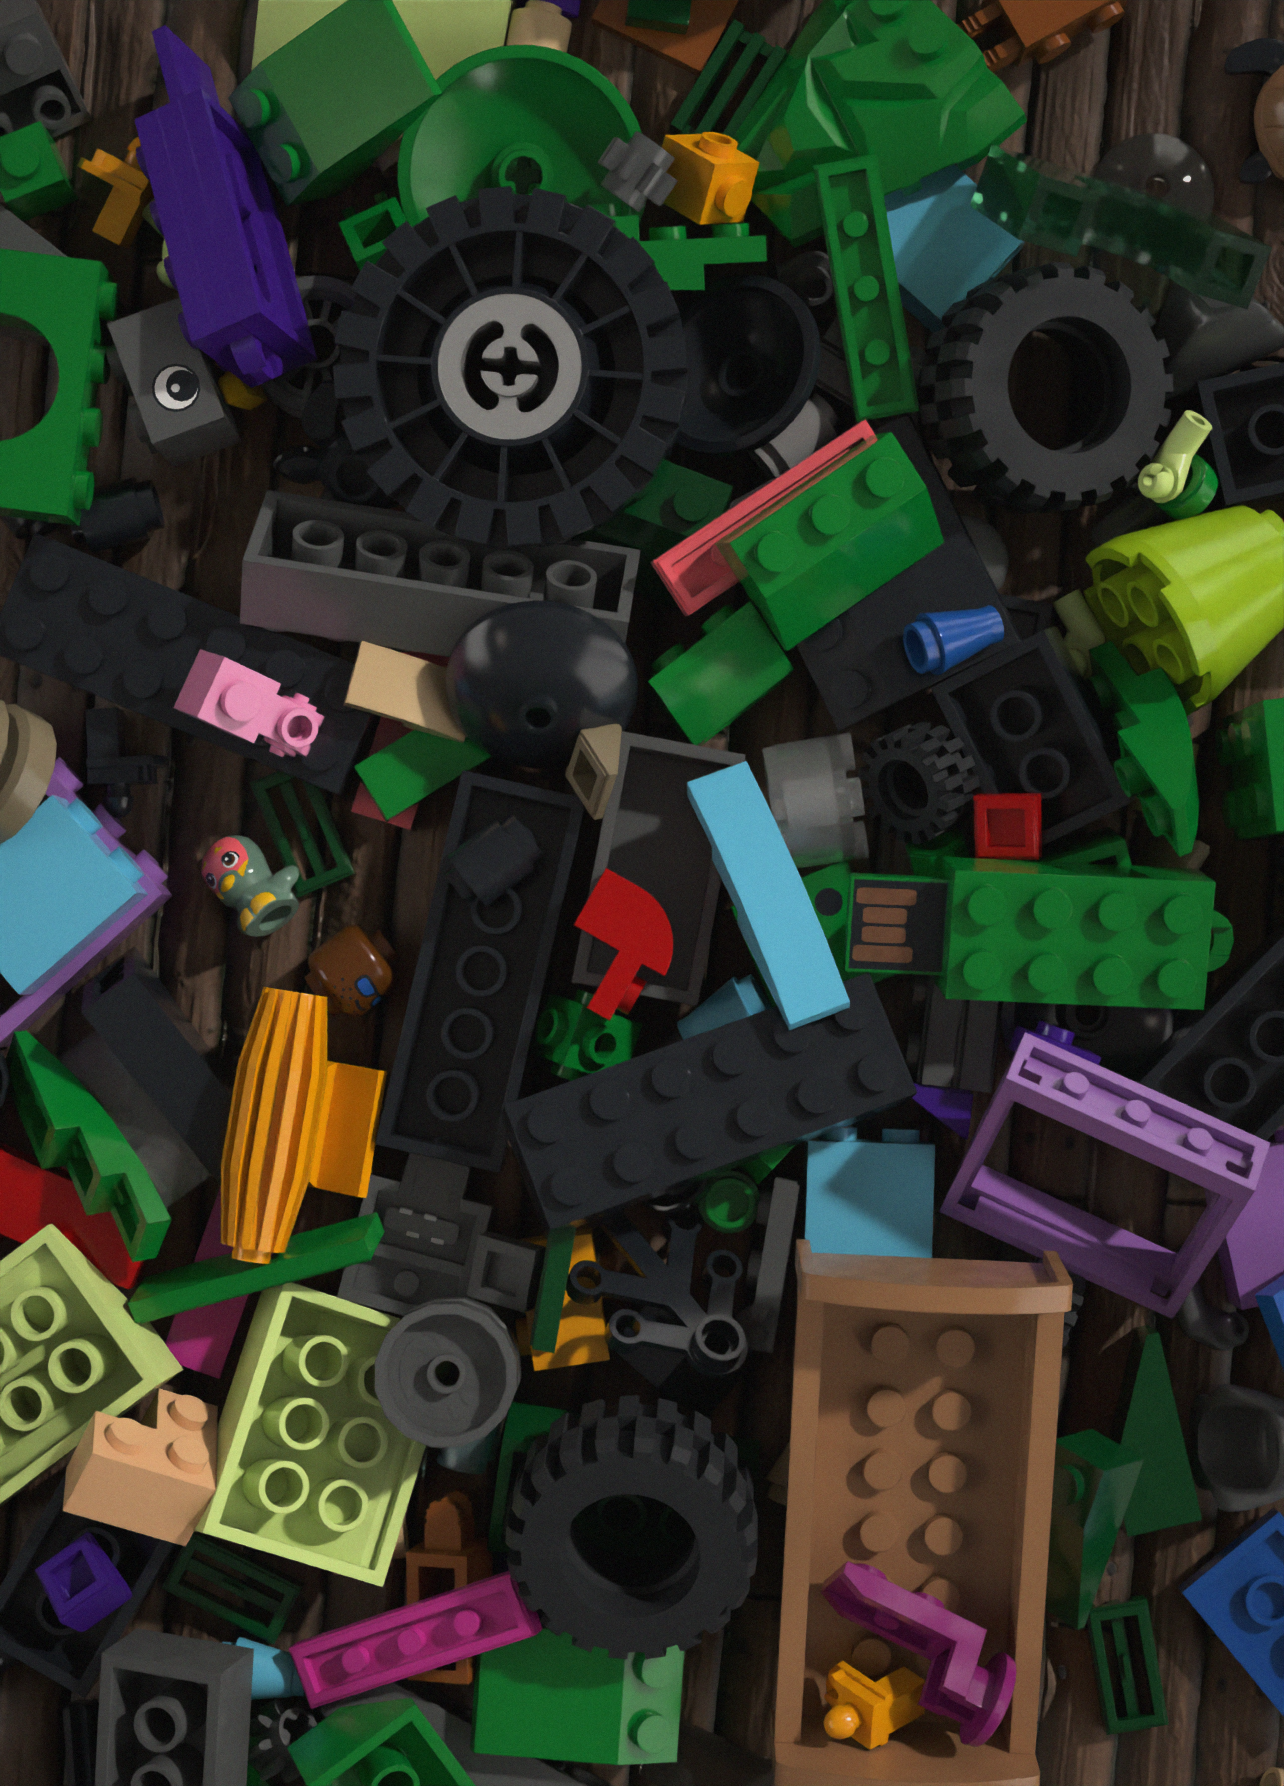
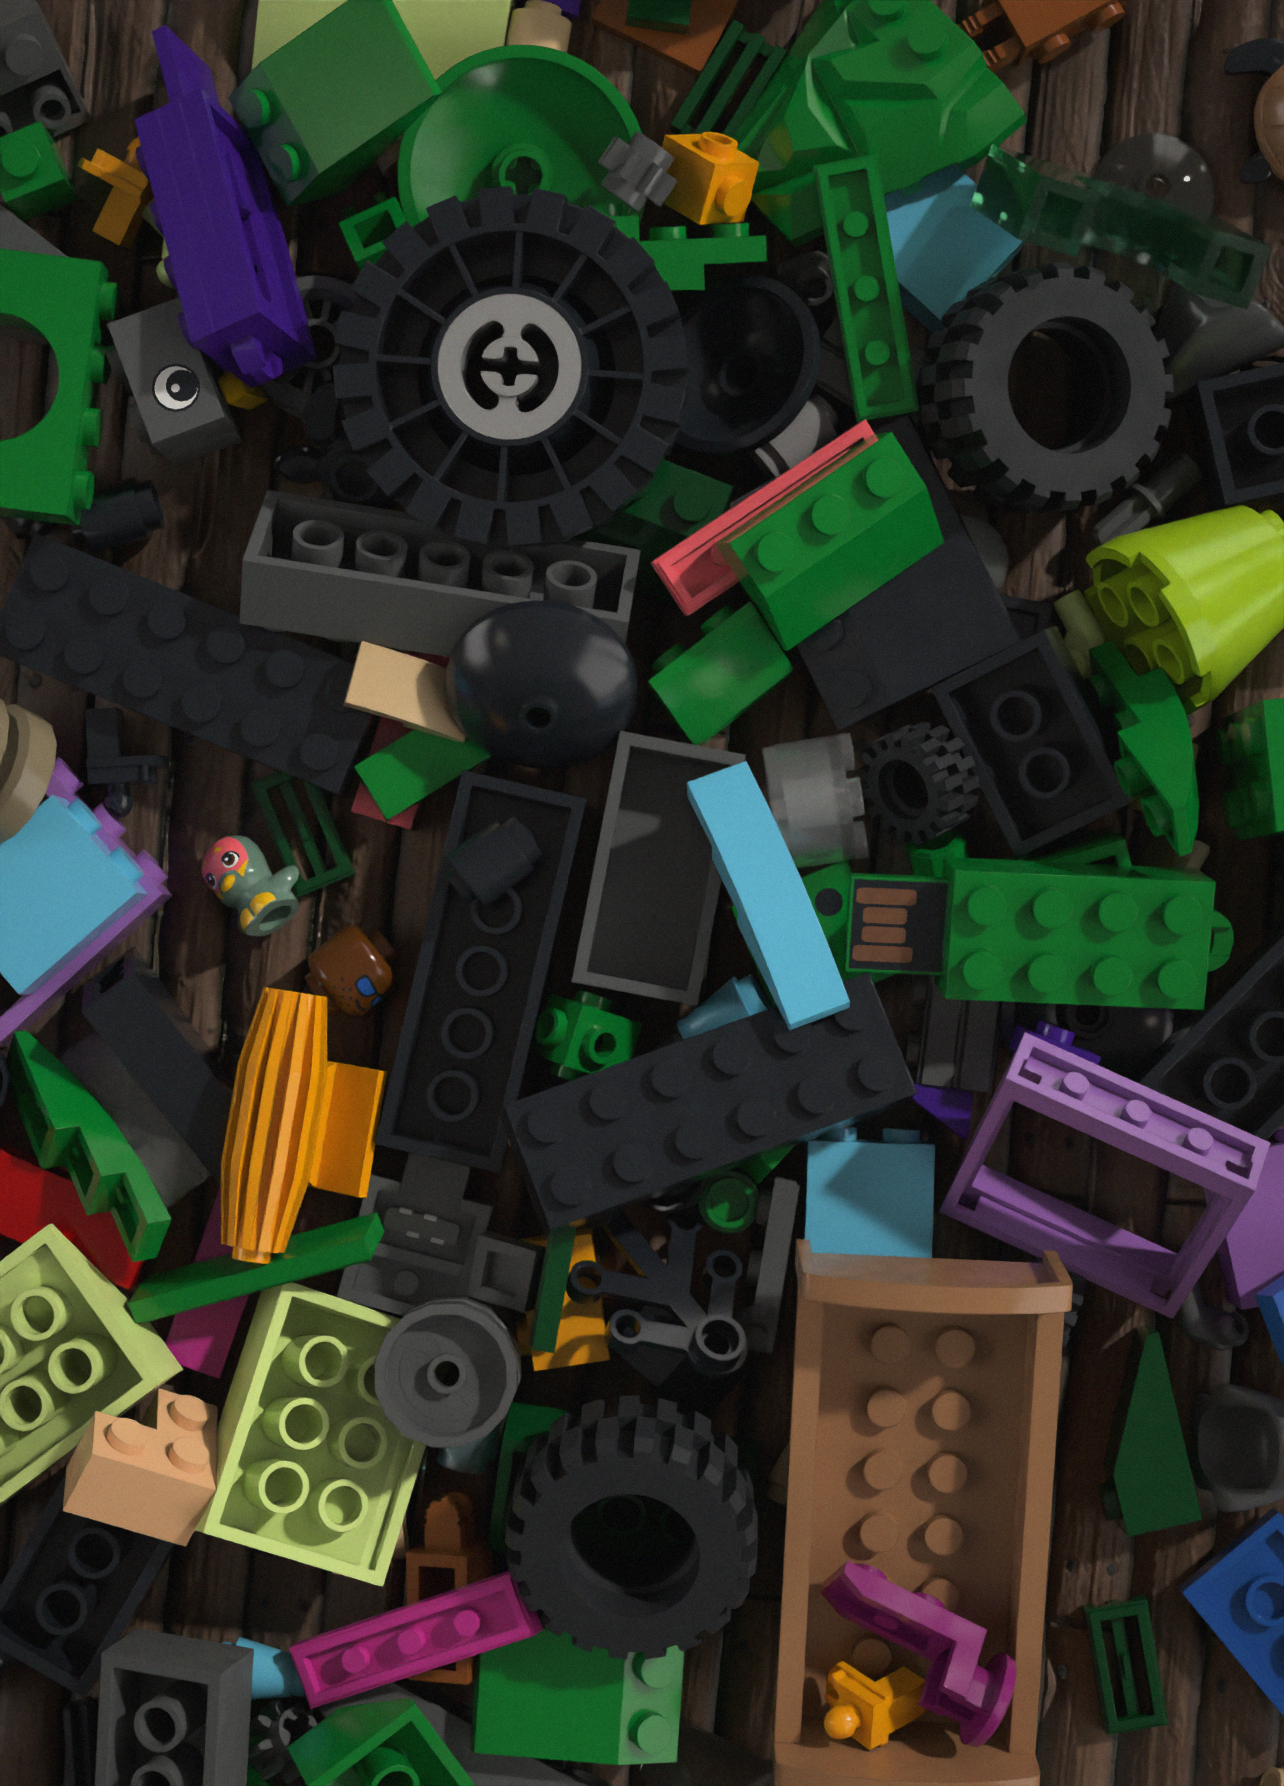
(83, 1584): dark purple slope -> none
(245, 1564): dark green tile -> none
(248, 705): bright pink brick -> none
(595, 766): dark tan slope -> none
(636, 927): red brick -> none
(949, 637): blue cone -> none
(1008, 826): red tile -> none
(1088, 1506): dark green slope -> none
(1169, 469): yellowish green arm -> none
(1197, 491): green tile -> none

